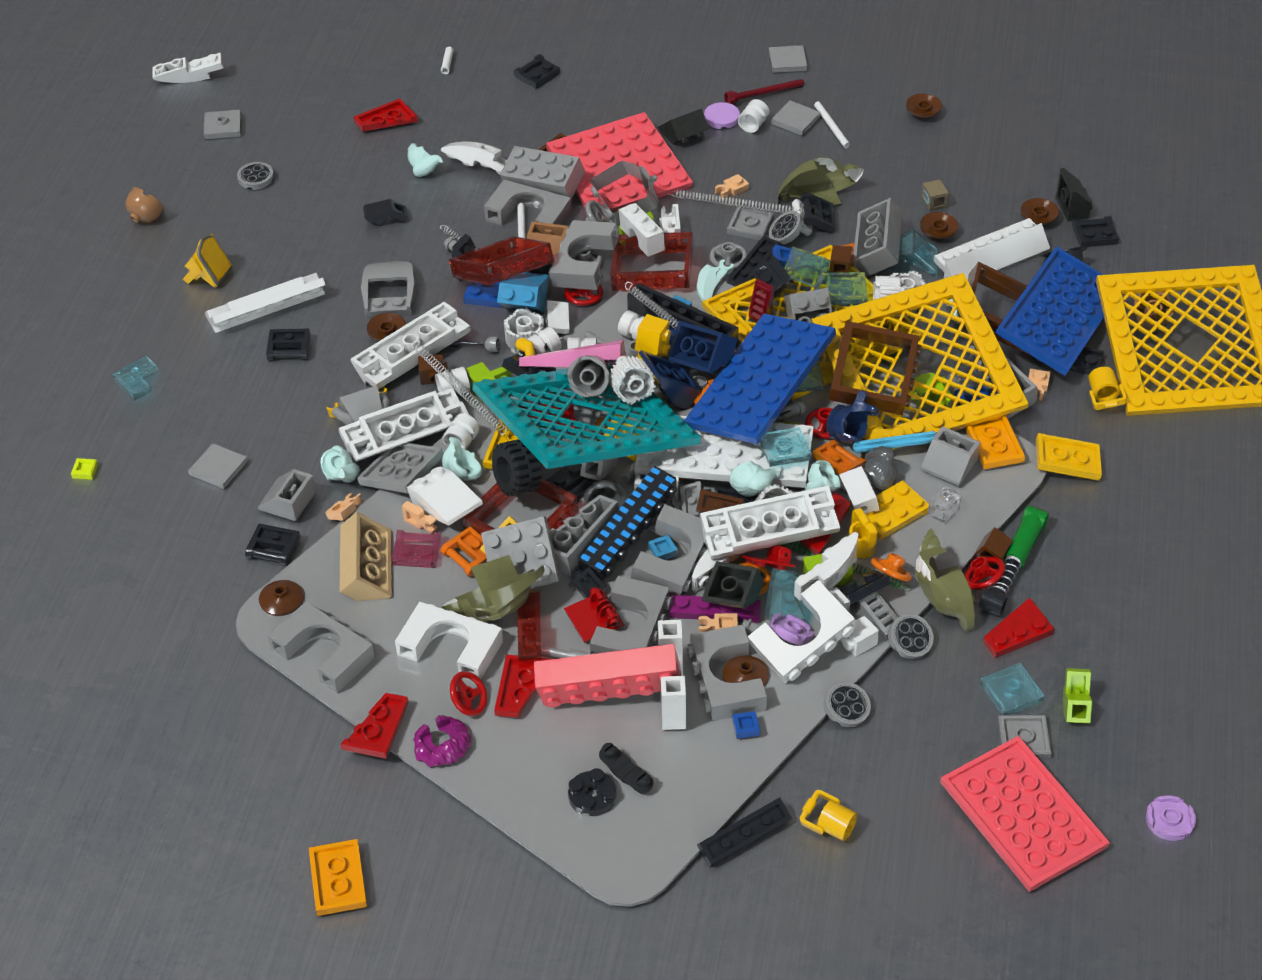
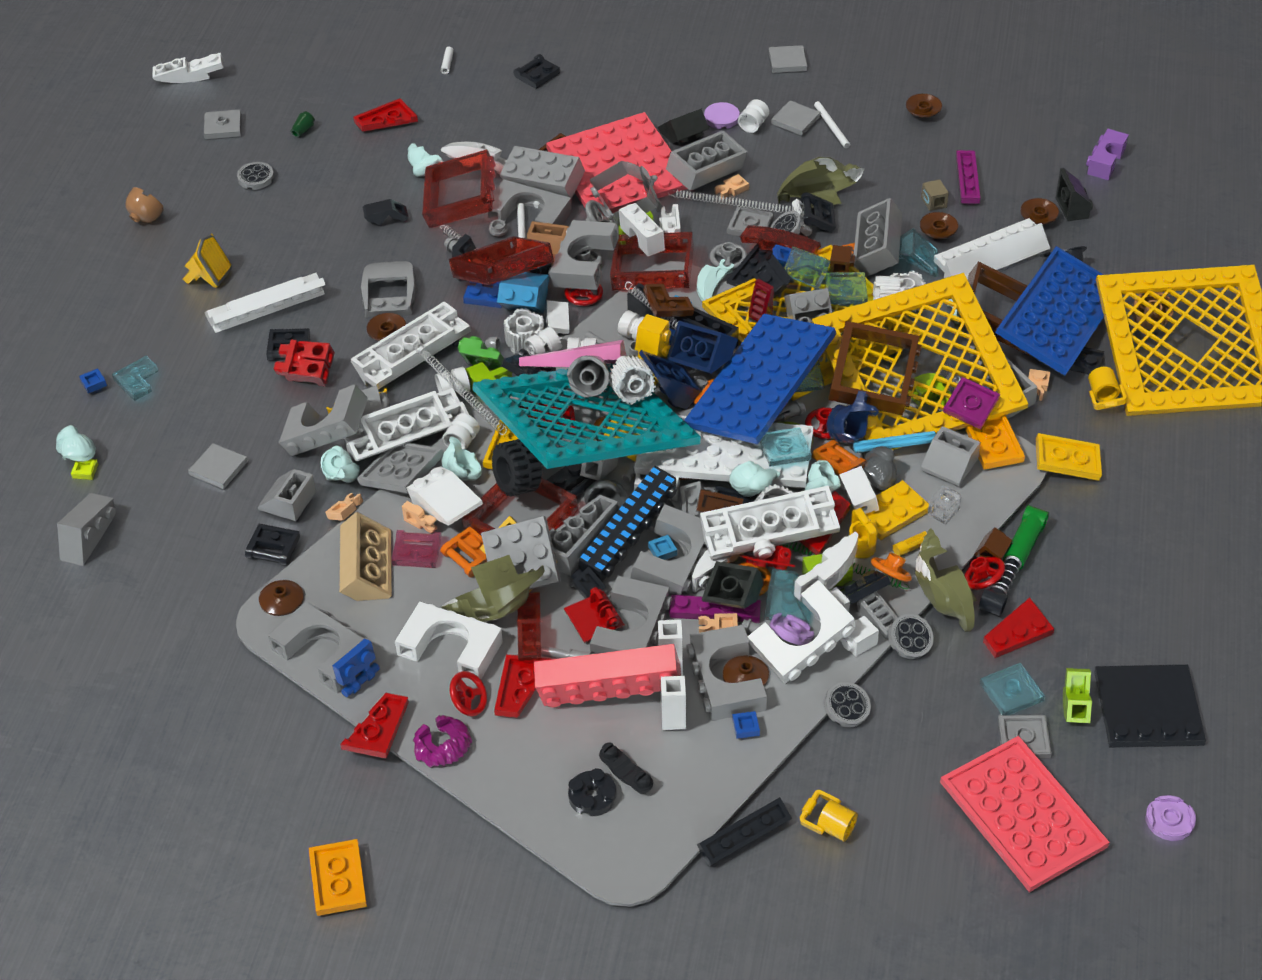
(74, 445): none -> light aqua hair
(84, 527): none -> light grey wedge
(93, 380): none -> blue plate
(302, 124): none -> dark green cone
(303, 431): none -> light grey arch
(305, 361): none -> red hips
(356, 662): none -> blue plate
(426, 372): reddish brown brick -> none
(464, 208): none -> clear red window
(475, 351): none -> bright green plate
(498, 227): none -> light grey plate
(526, 346): yellow arm -> none
(667, 306): none -> reddish brown plate
(706, 160): none -> light grey brick
(733, 97): dark red piece -> none
(764, 549): none -> white plate
(769, 237): none -> clear red slope
(909, 544): none -> yellow piece
(968, 177): none -> magenta plate
(971, 403): none -> magenta tile
(1095, 236): black plate -> none
(1104, 155): none -> medium lavender arch
(1149, 706): none -> black plate

